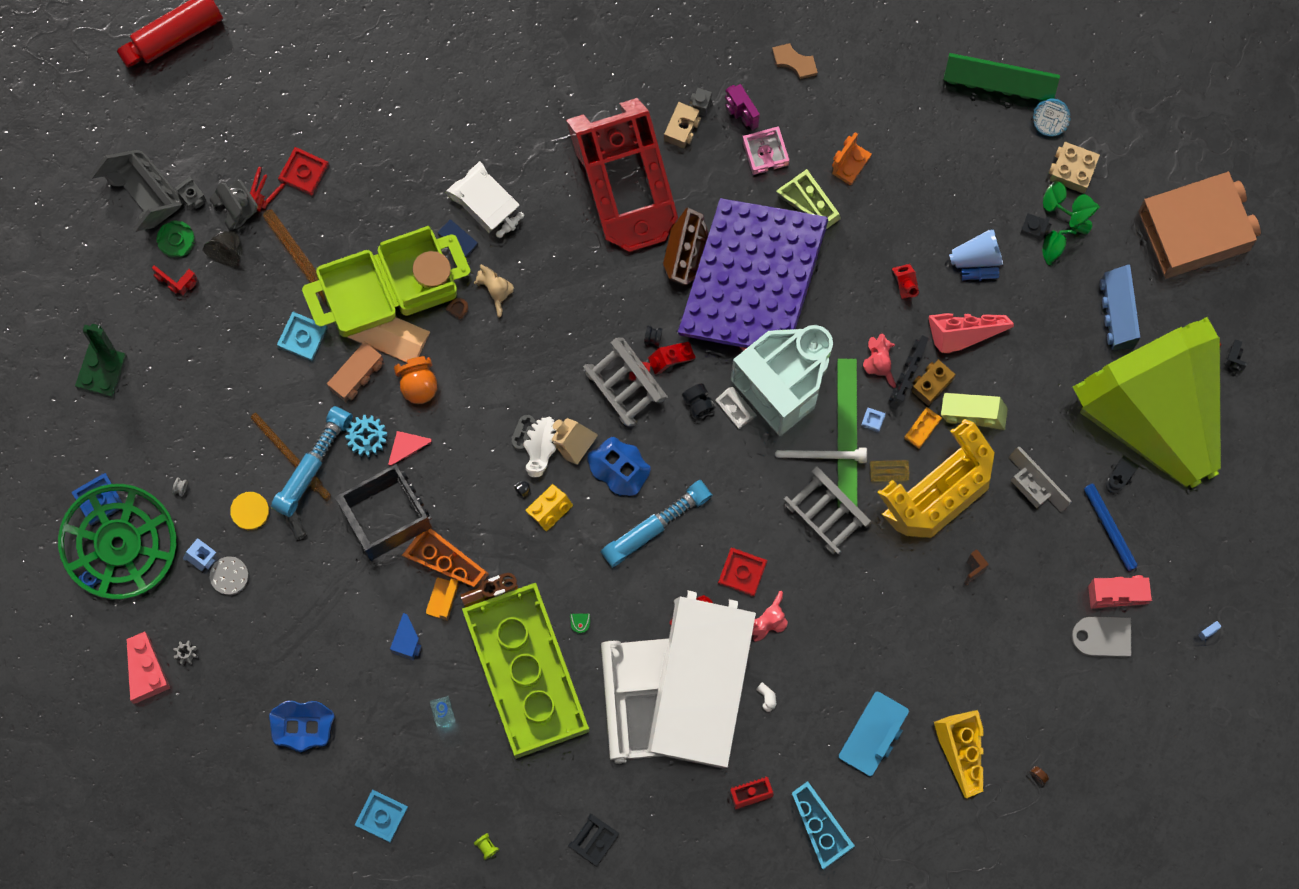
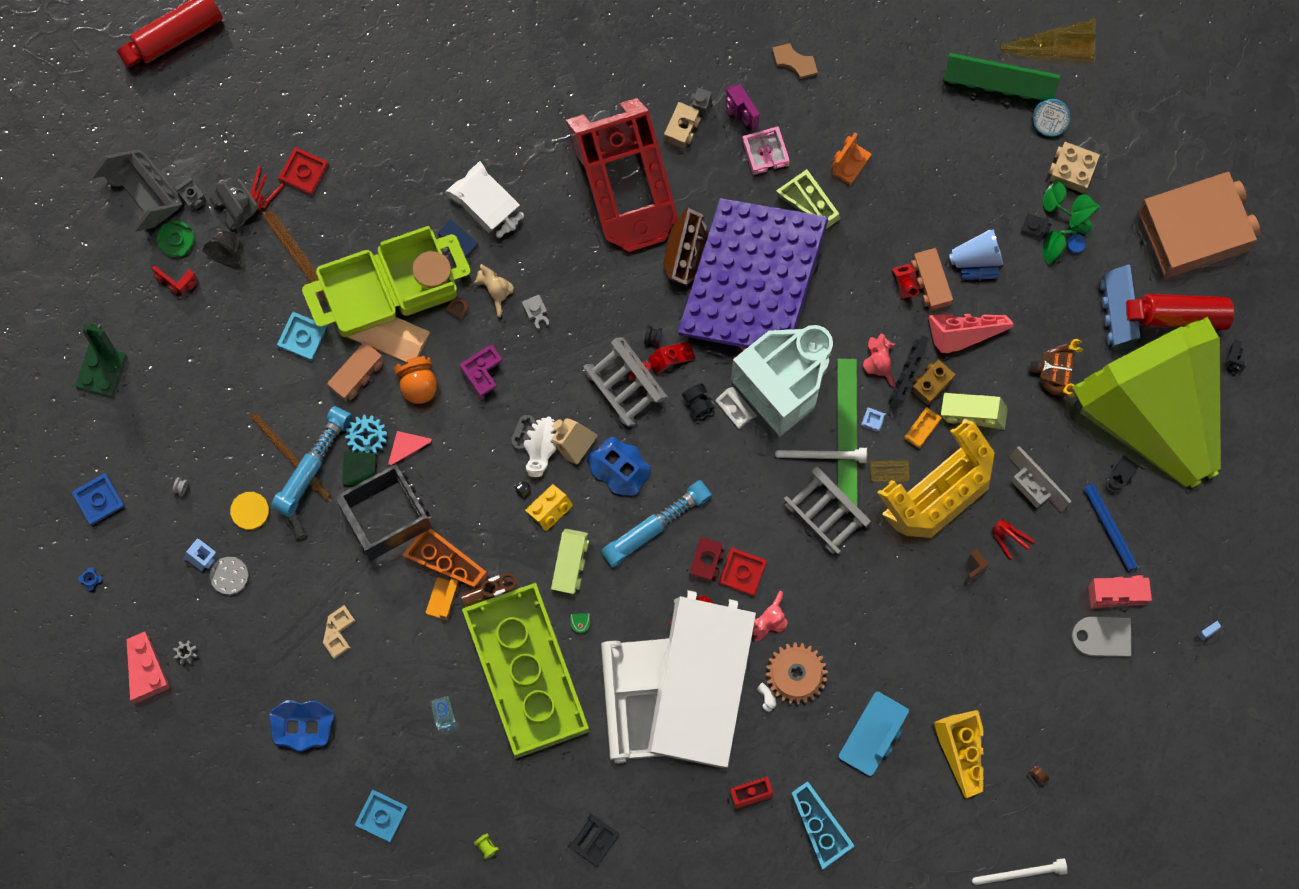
(117, 529): green dish -> none
(337, 623): none -> tan tile
(357, 467): none -> dark green piece
(406, 640): blue slope -> none
(476, 370): none -> magenta panel
(535, 309): none -> light grey plate
(570, 561): none -> yellowish green wedge
(710, 549): none -> dark red brick
(802, 686): none -> nougat gear
(932, 279): none -> nougat brick
(1004, 529): none -> red plant
(1057, 368): none -> reddish brown torso
(1057, 867): none -> white piece
(1068, 42): none -> clear yellow wedge
(1076, 244): none -> blue tile
(1180, 310): none -> red piece

